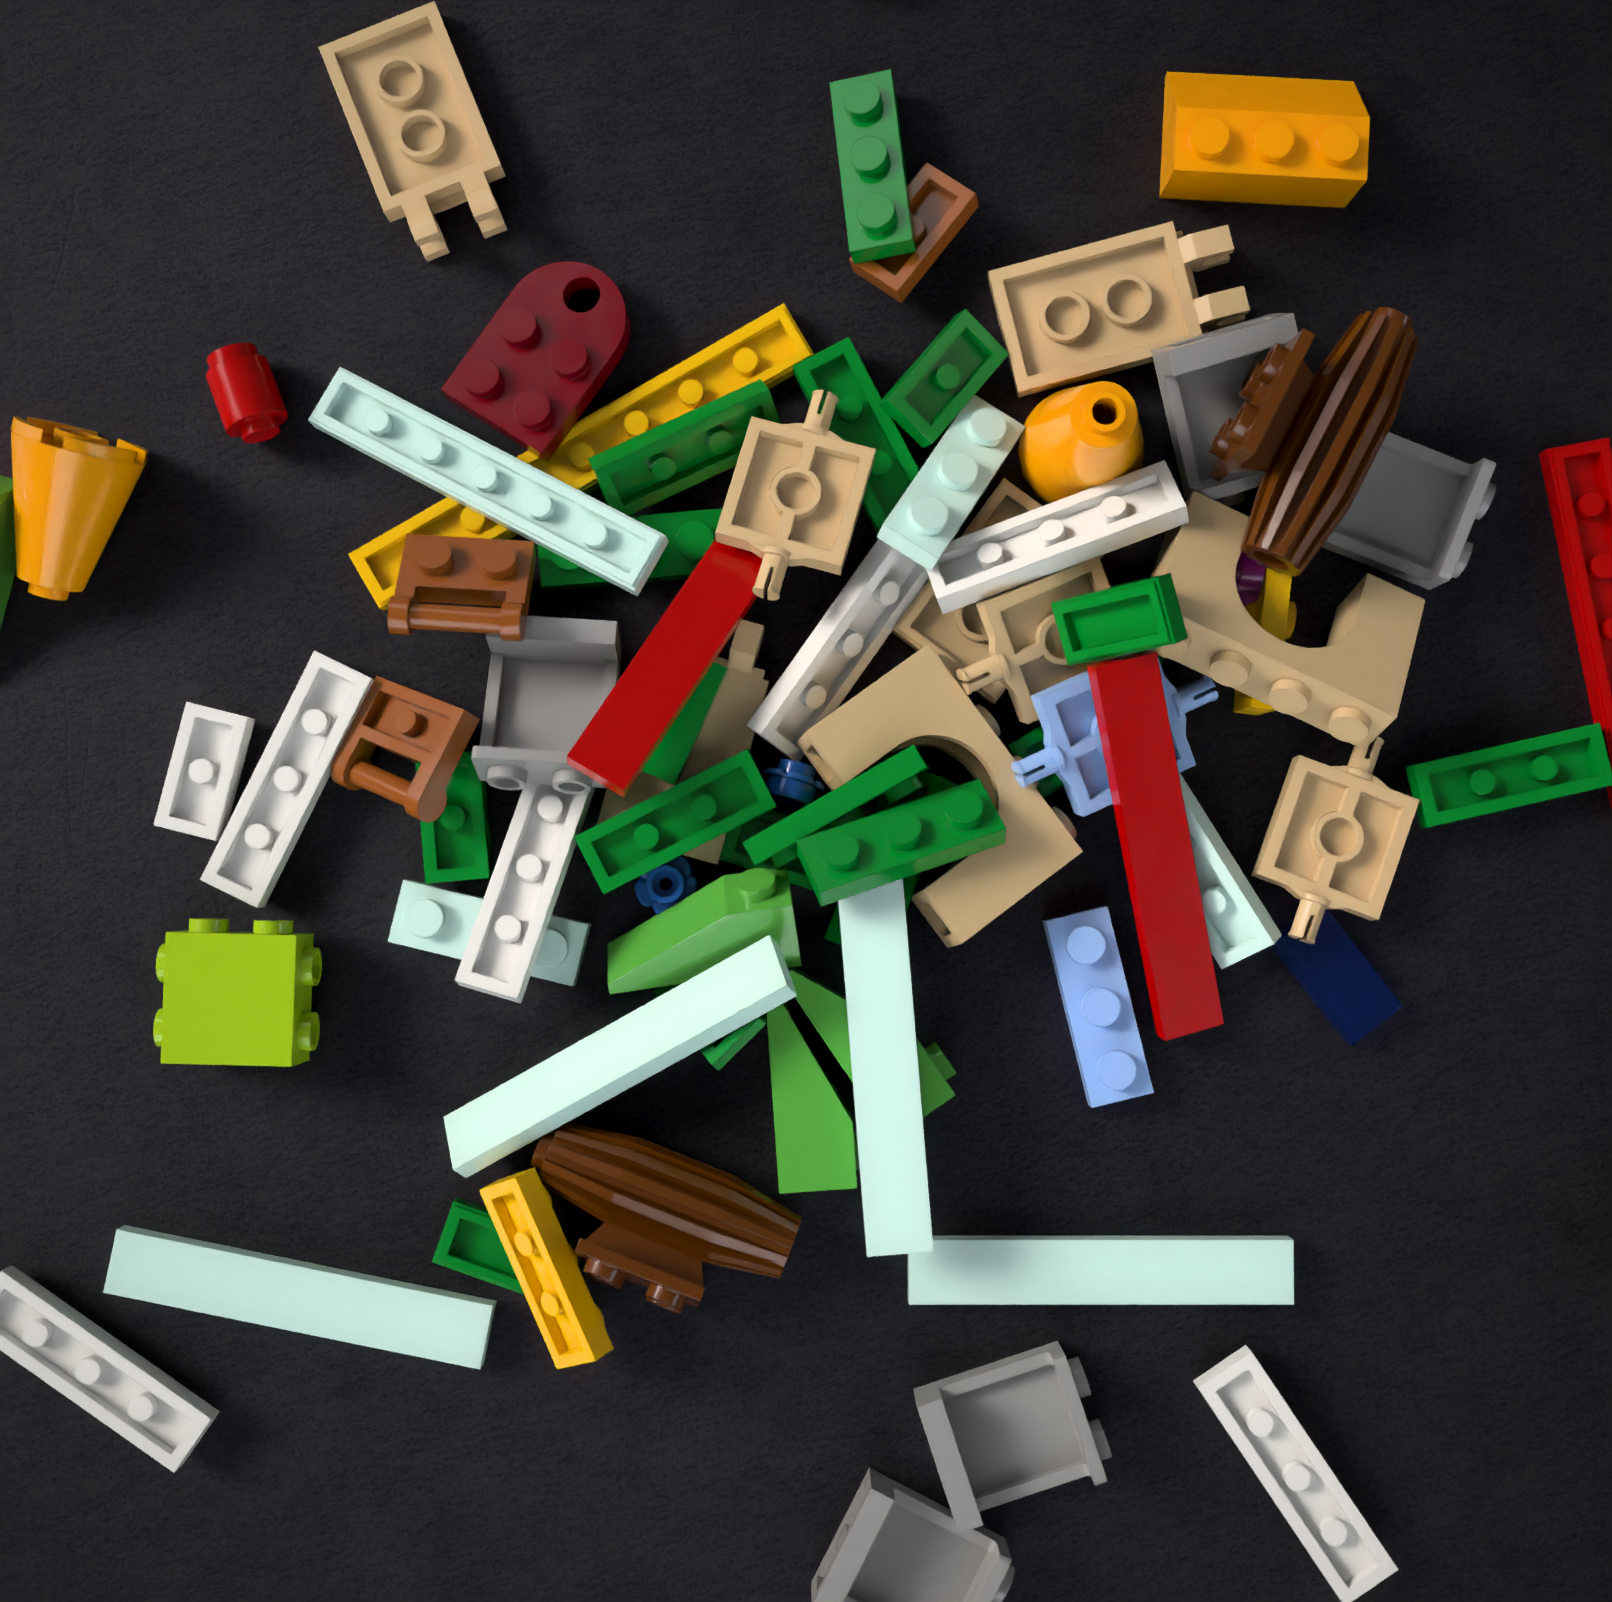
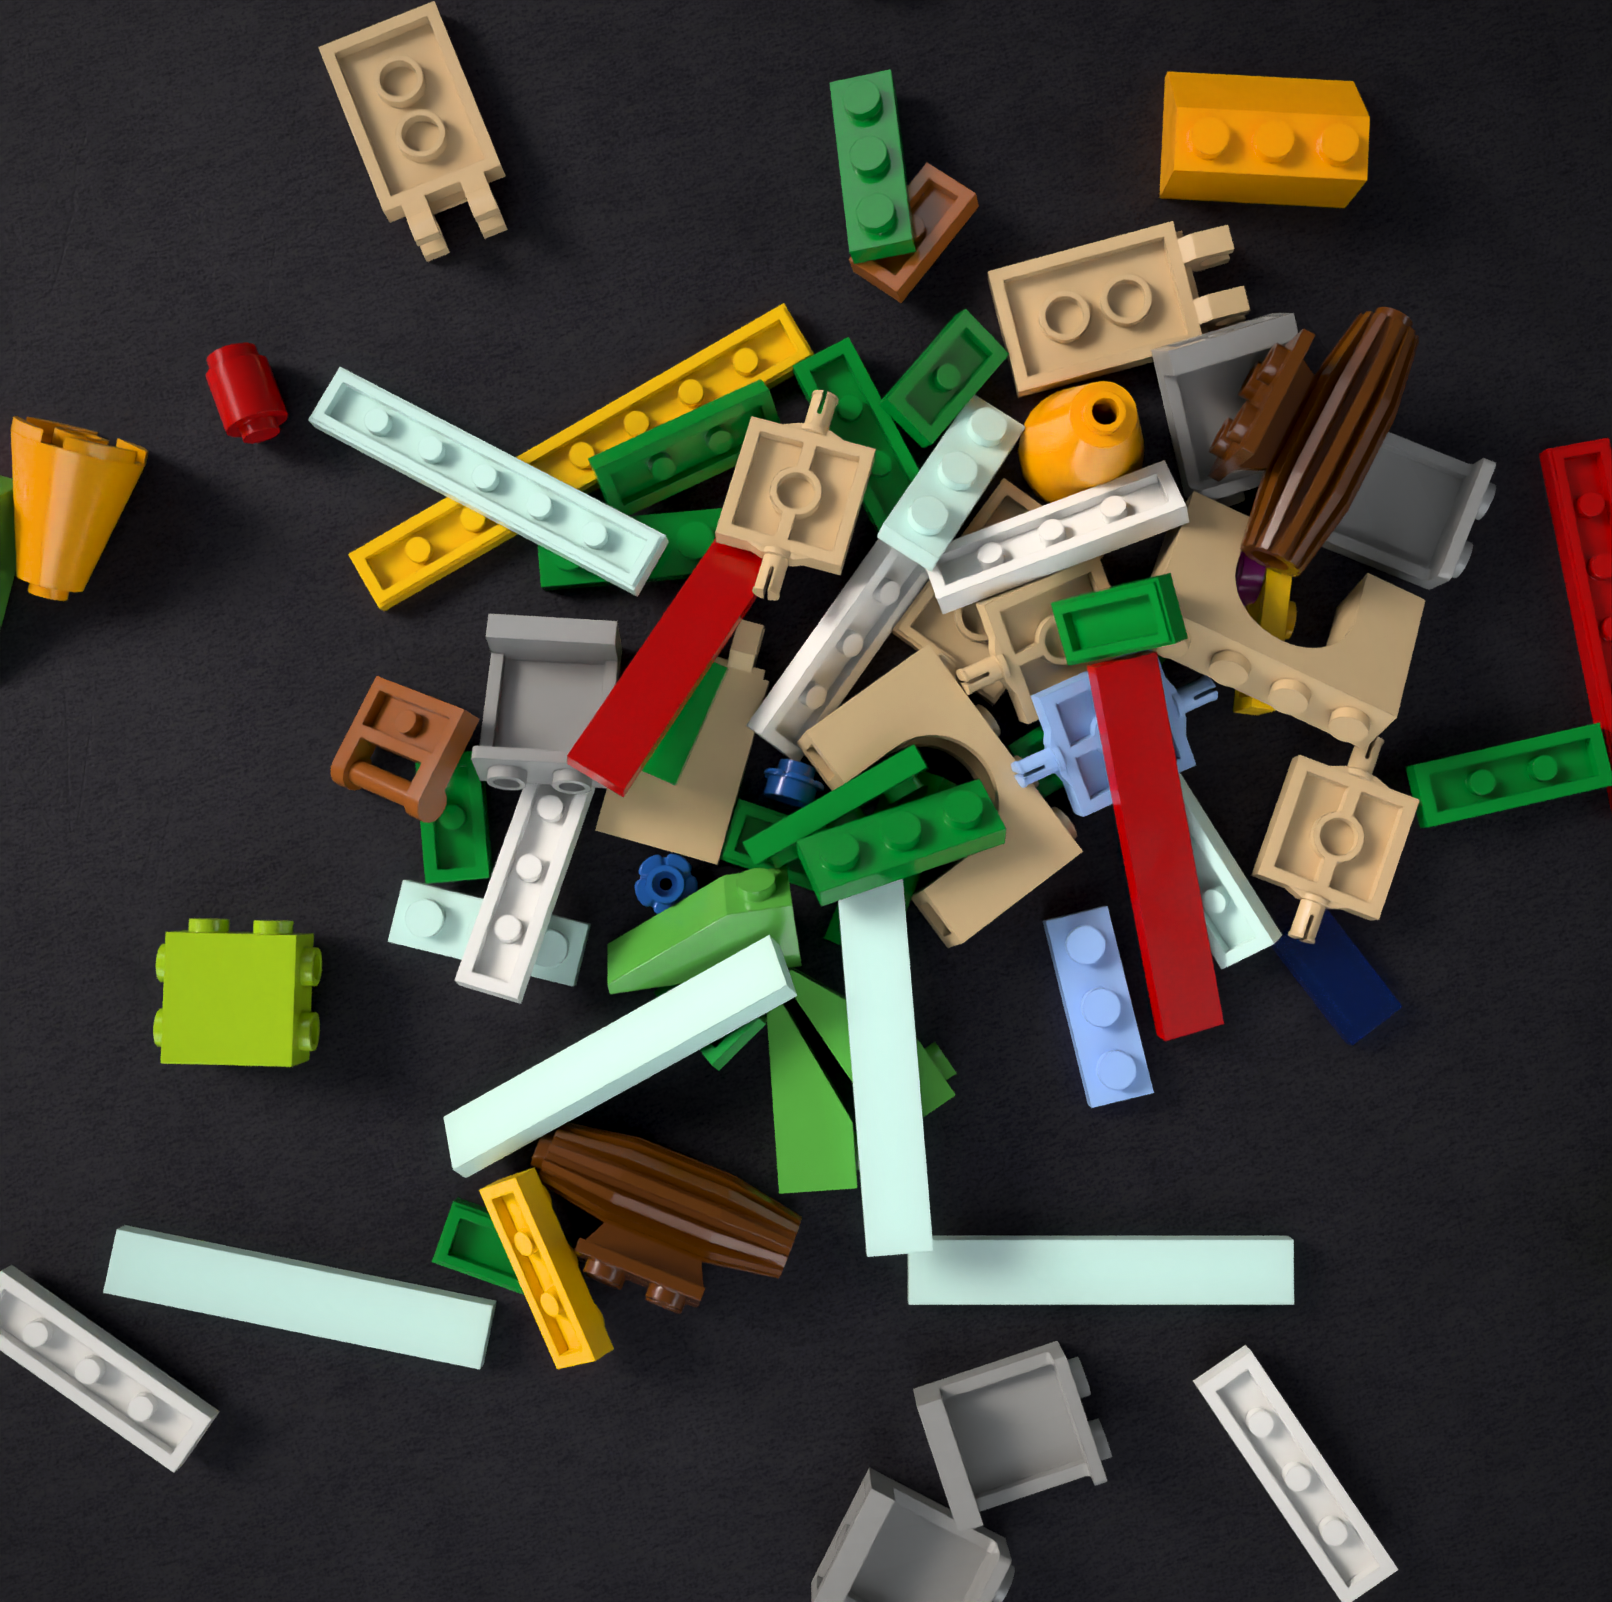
(204, 771): white plate -> none
(287, 781): white plate -> none
(463, 573): dark orange plate -> none
(540, 359): dark red plate -> none
(675, 821): green plate -> none

